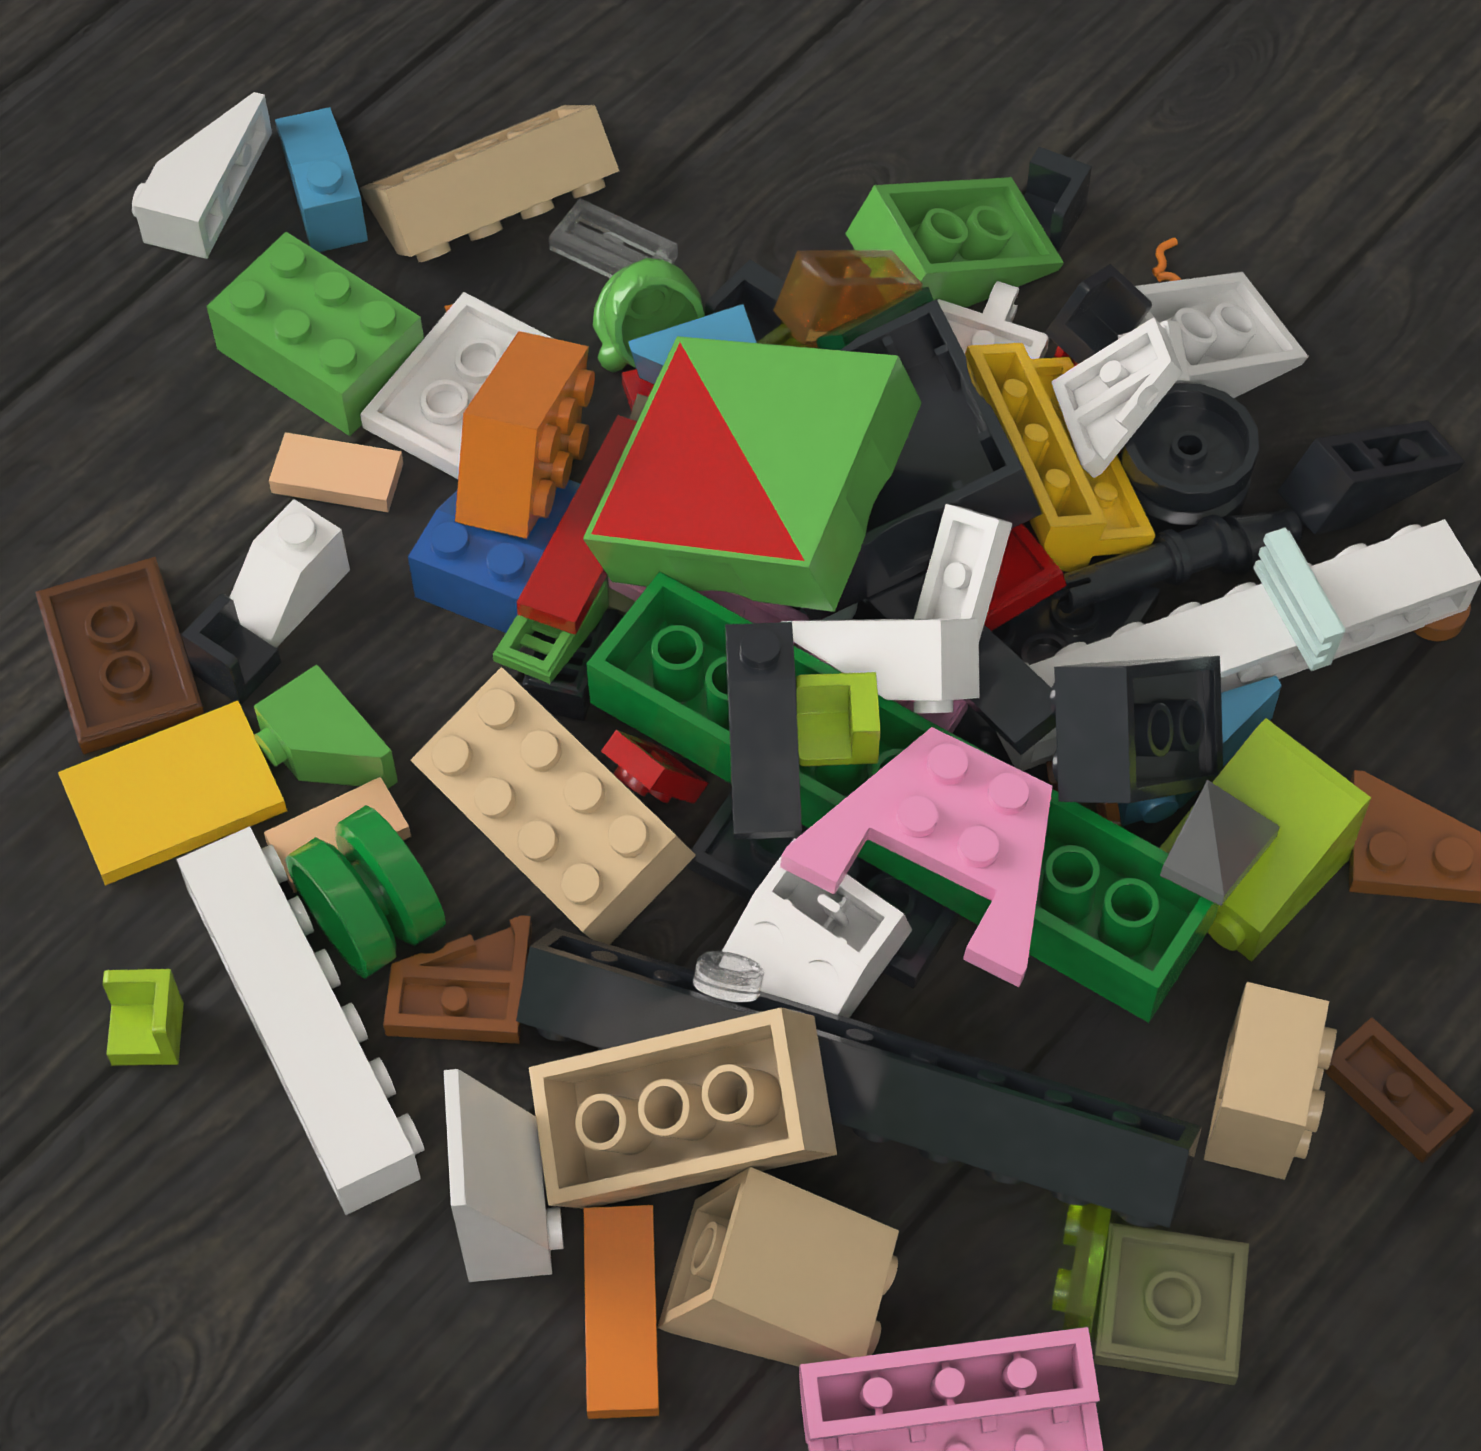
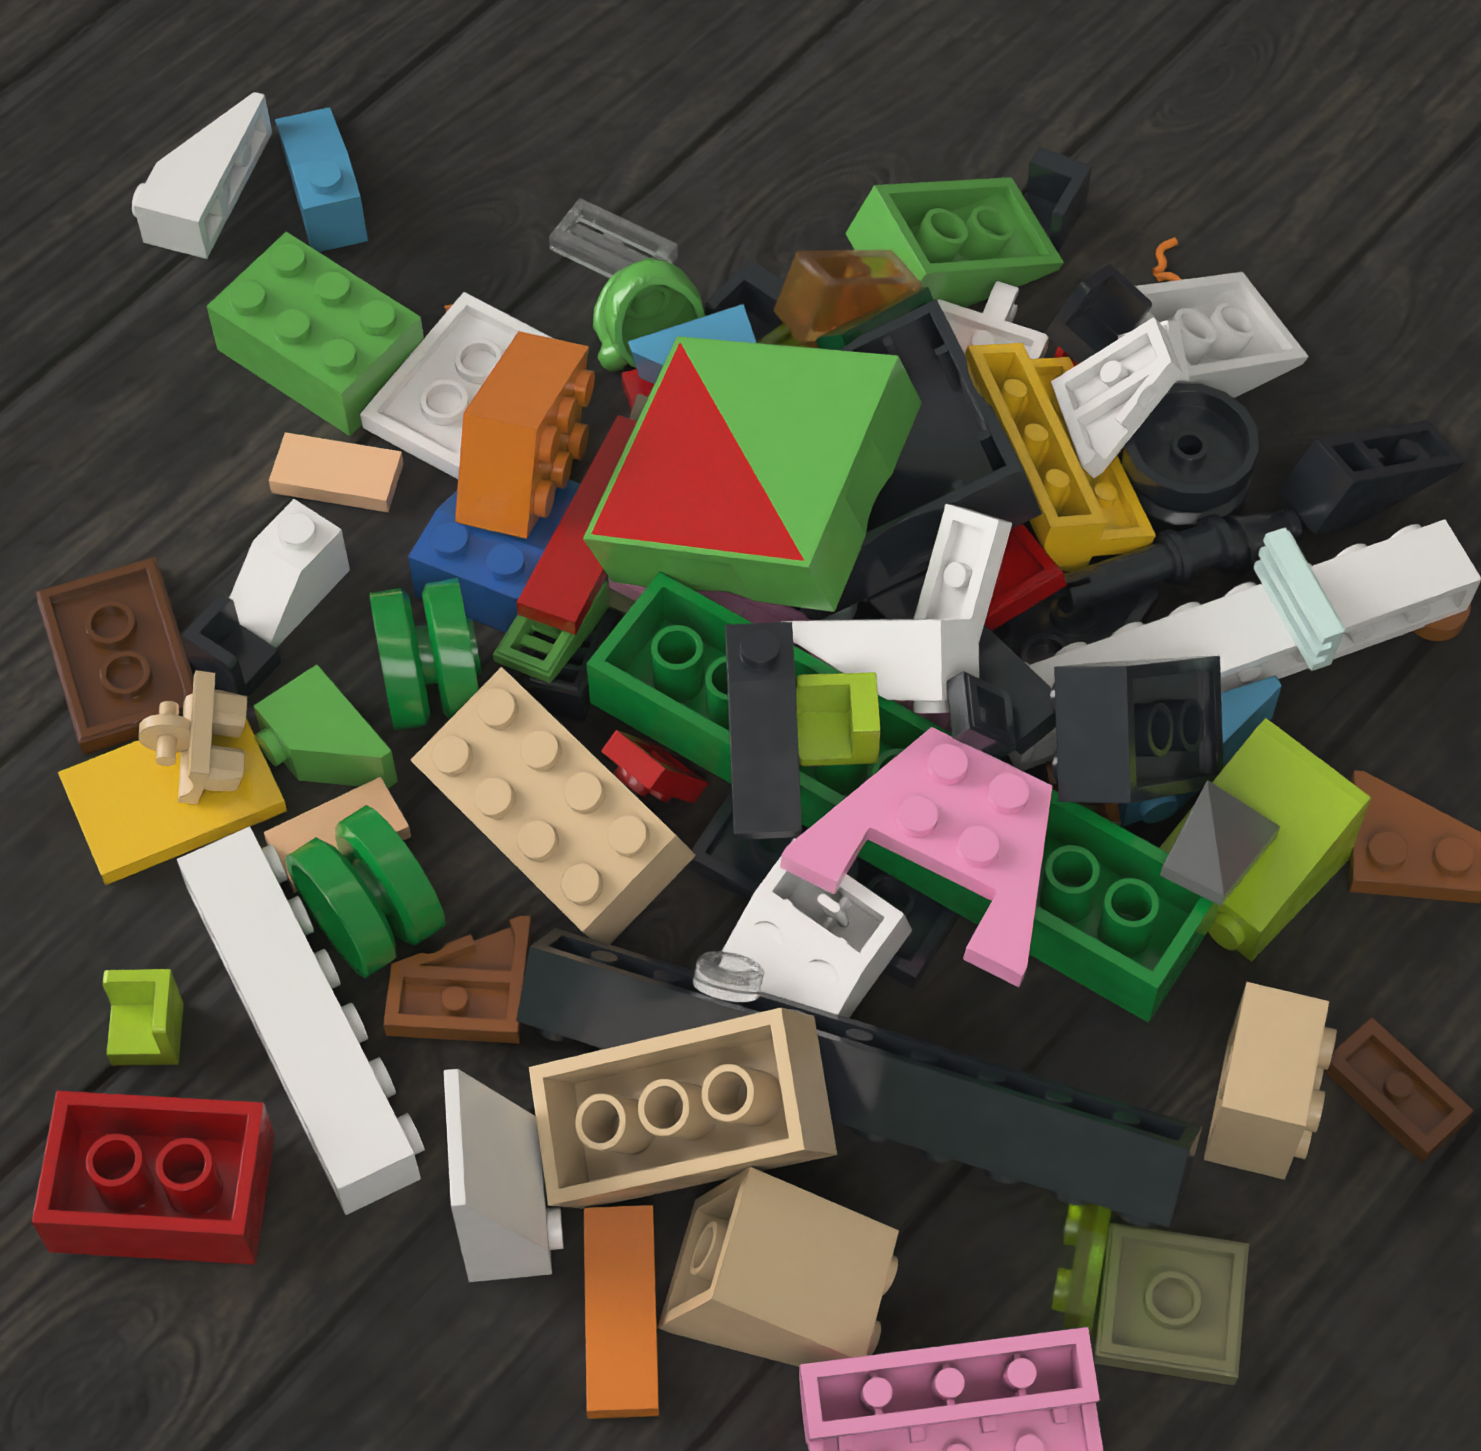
(154, 1177): none -> red brick
(204, 714): none -> tan hips
(427, 653): none -> green wheel
(492, 180): tan slope -> none
(981, 715): none -> black tile

